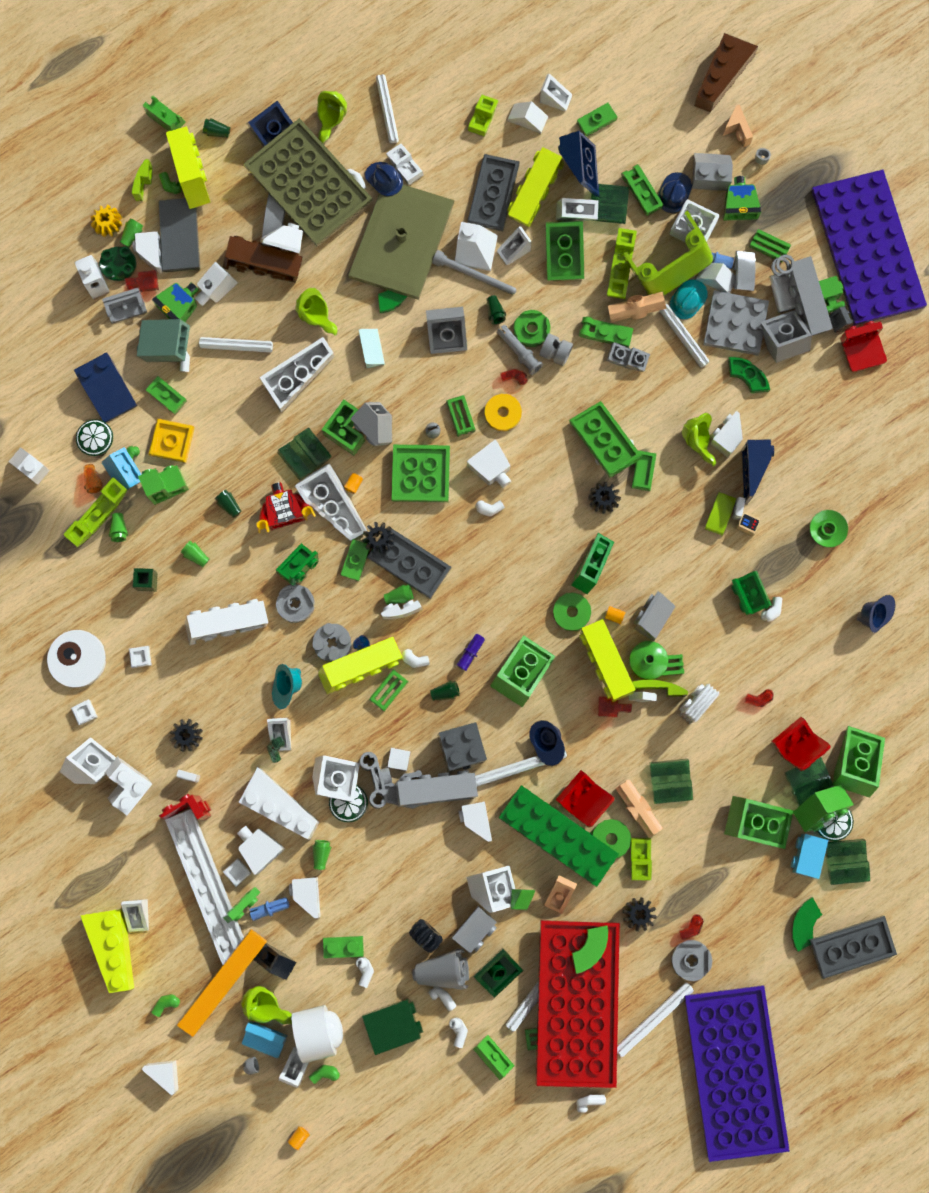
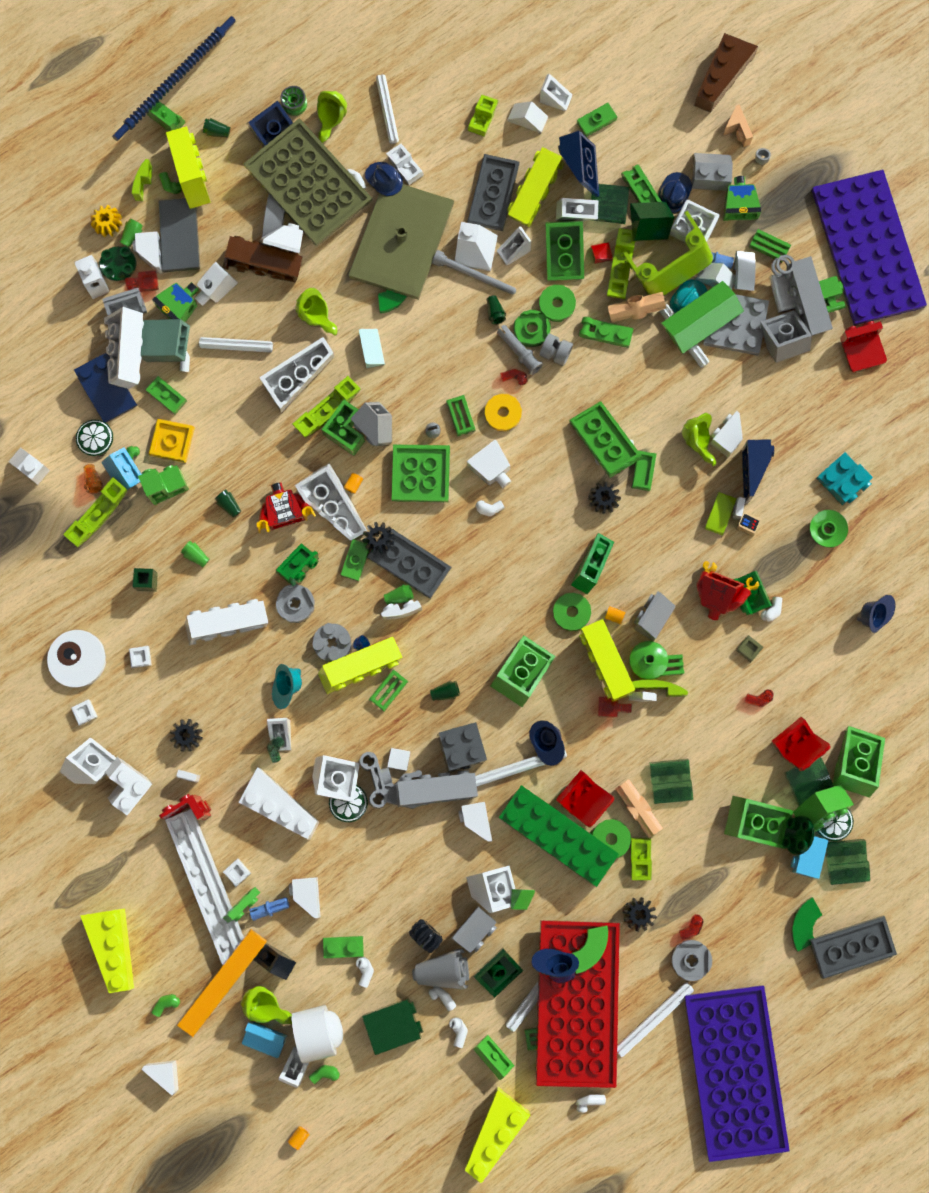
(118, 528): bright green cone -> none
(124, 347): none -> white wedge
(129, 123): none -> dark blue hose
(136, 915): white slope -> none
(251, 1066): light grey hinge -> none
(258, 849): white torso -> none
(288, 96): none -> bright green wheel
(304, 454): clear green slope -> none
(320, 414): none -> lime slope
(321, 852): bright green cone -> none
(414, 661): white arm -> none
(446, 330): light grey slope -> none
(470, 652): dark purple axle -> none
(498, 1130): none -> neon yellow wedge
(556, 964): none -> dark blue piece
(560, 894): light nougat slope -> none
(561, 293): none -> bright green tile
(601, 253): none -> red slope
(628, 358): light grey slope -> none
(651, 221): none -> dark green slope
(702, 698): white brick -> none
(703, 316): none -> bright green slope
(720, 592): none -> red torso
(749, 373): green tile -> none
(749, 648): none -> olive tile
(798, 835): none -> dark green dish
(840, 319): dark grey tile -> none
(845, 479): none -> teal plate

